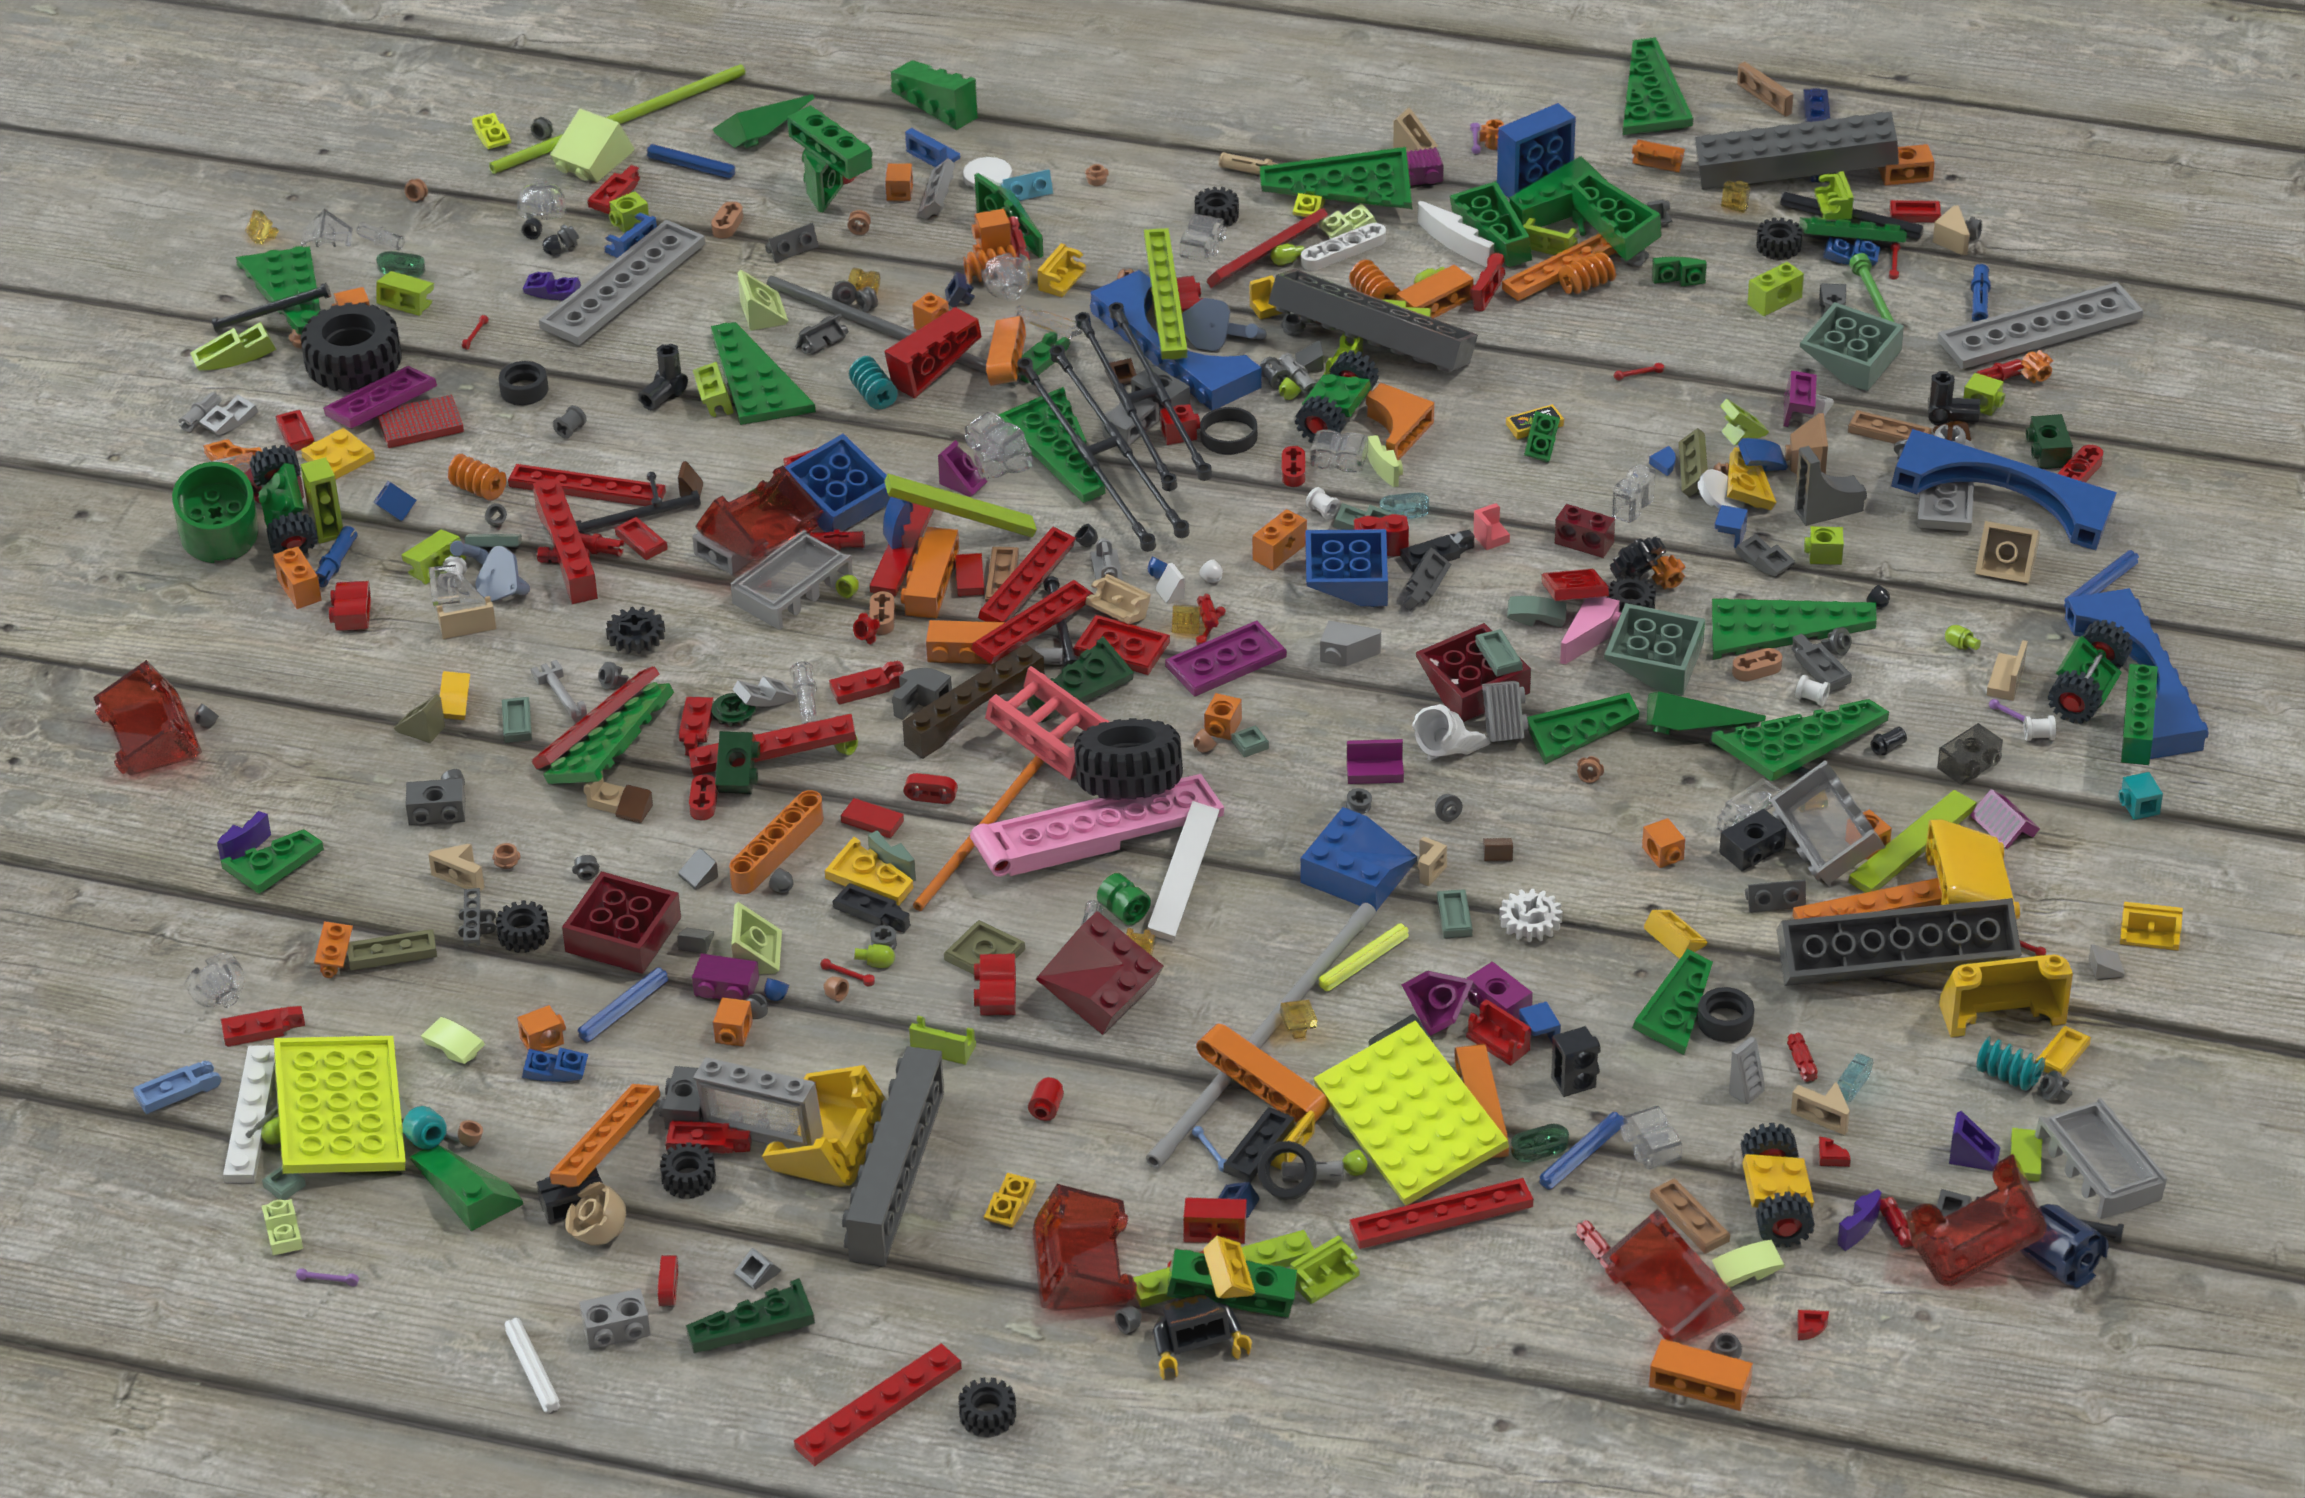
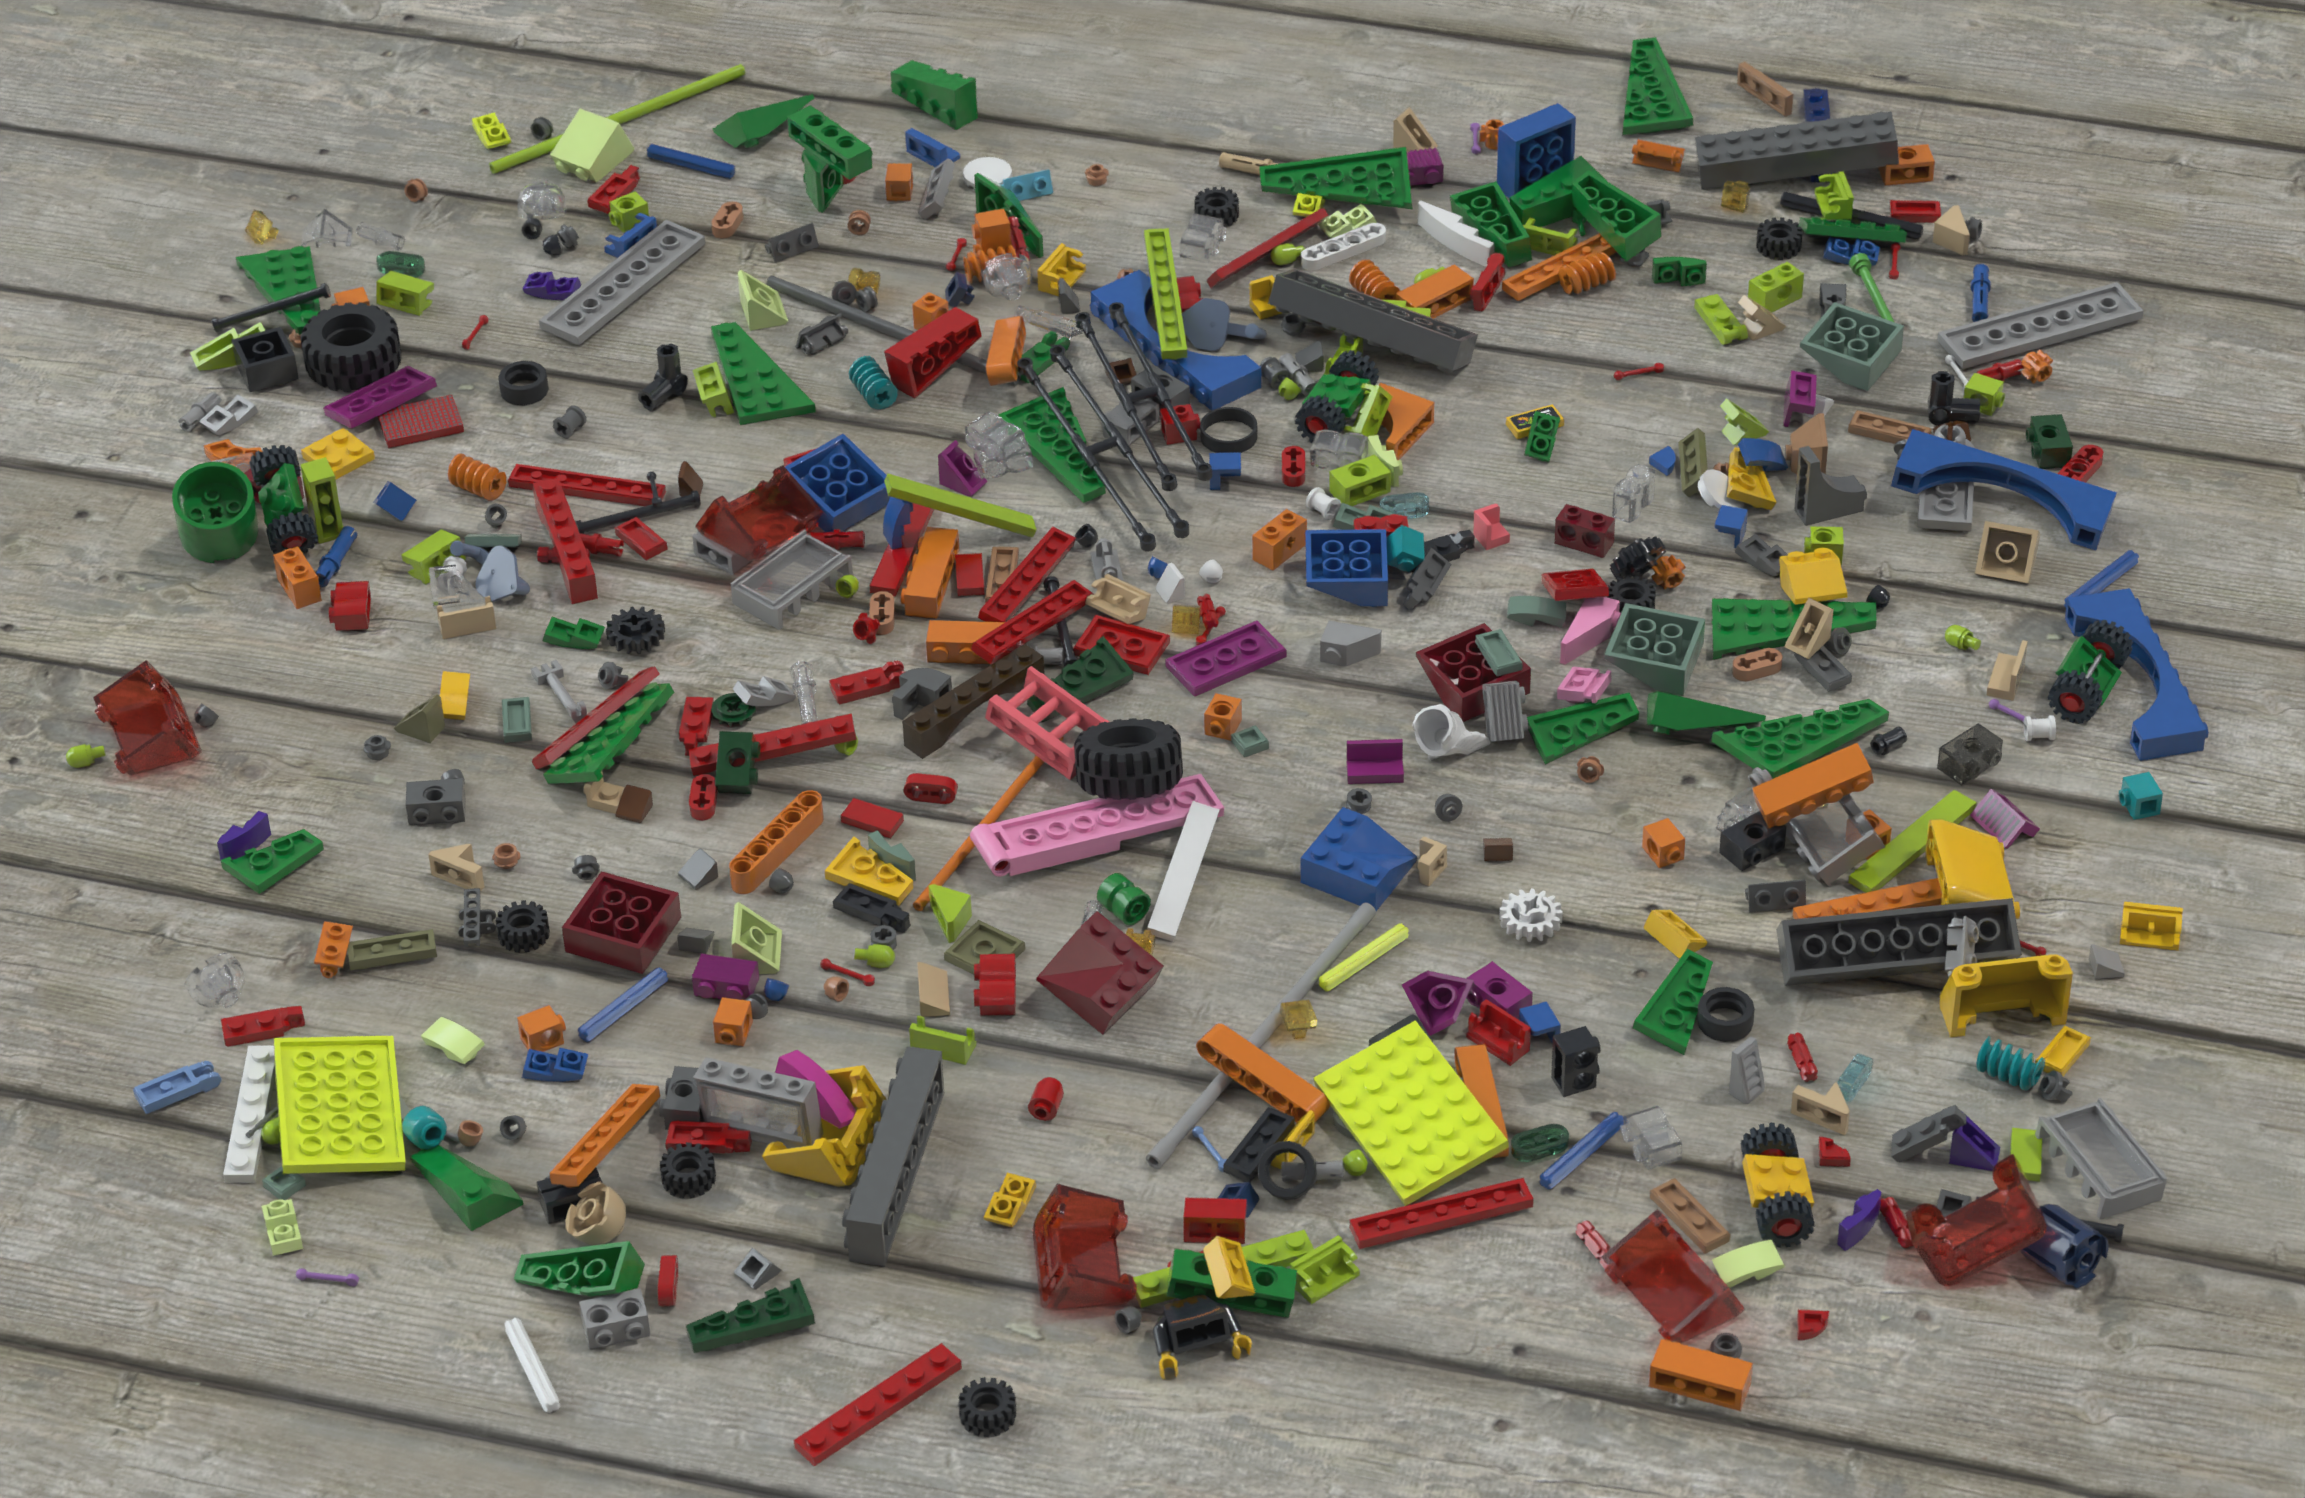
(84, 755): none -> lime cylinder
(265, 359): none -> black brick
(294, 430): red tile -> none
(377, 747): none -> dark grey plate
(510, 1121): none -> dark grey hinge
(566, 634): none -> green slope
(583, 1270): none -> green wedge
(832, 1101): none -> dark pink slope
(933, 990): none -> tan slope
(950, 909): none -> lime slope
(961, 242): none -> red hinge
(1067, 298): none -> dark grey slope
(1203, 741): nougat hinge -> none
(1222, 466): none -> blue panel
(1360, 481): none -> lime brick
(1371, 411): none -> lime hinge
(1405, 548): none -> teal brick
(1454, 913): sand green tile -> none
(1583, 685): none -> bright pink plate
(1720, 319): none -> lime plate
(1759, 320): none -> tan slope
(1759, 776): none -> light grey plate
(1811, 629): none -> tan slope
(1812, 576): none -> yellow slope
(1812, 690): white bush -> none
(1813, 785): none -> orange brick
(1926, 1133): none -> dark grey hinge
(1950, 360): none -> white hinge
(1964, 935): none -> light grey hinge
(2139, 714): green brick -> none

